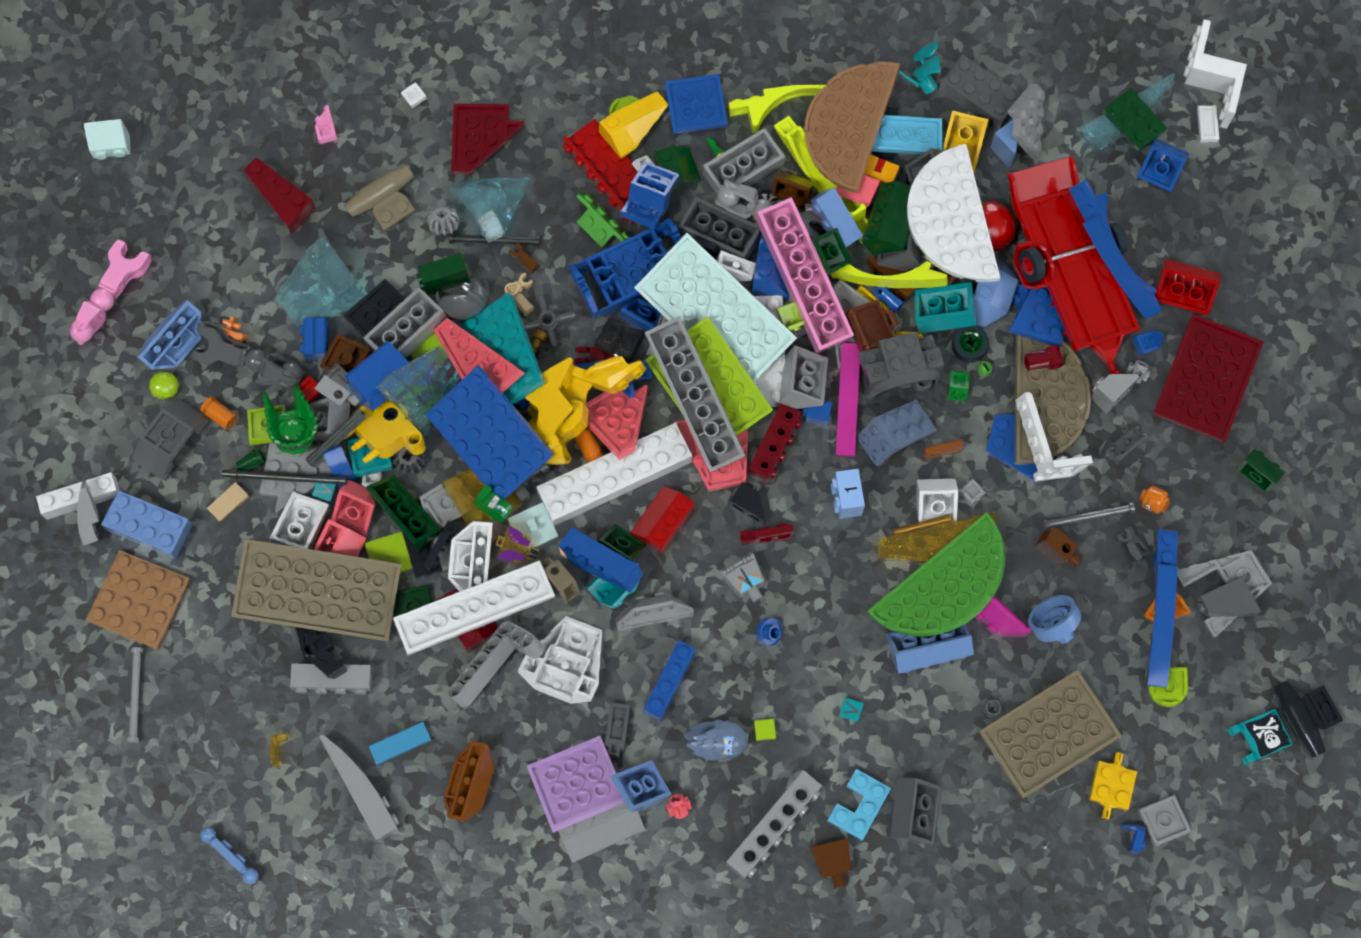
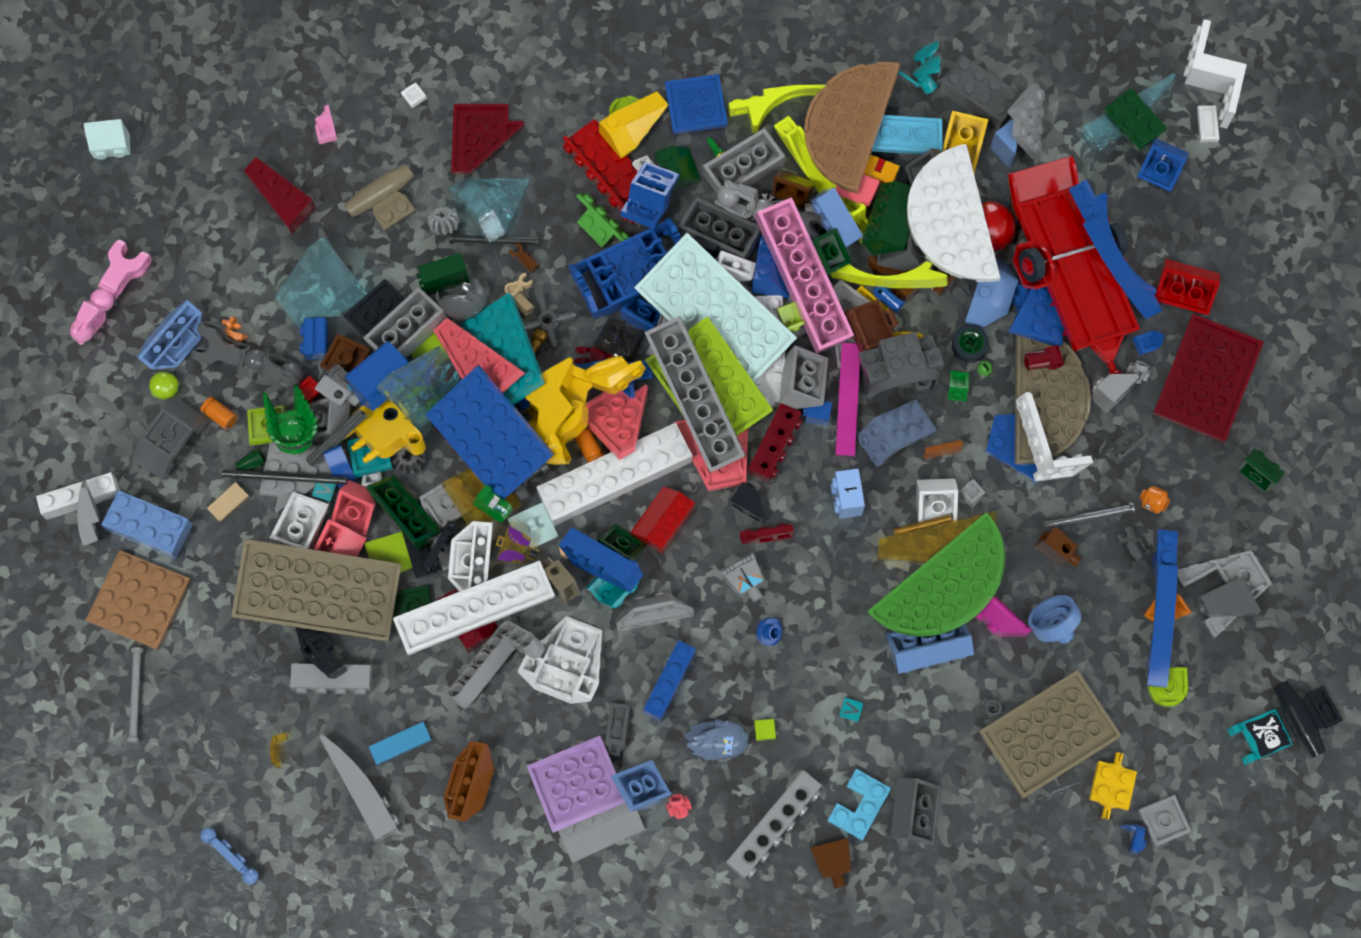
(945, 307): teal slope -> none

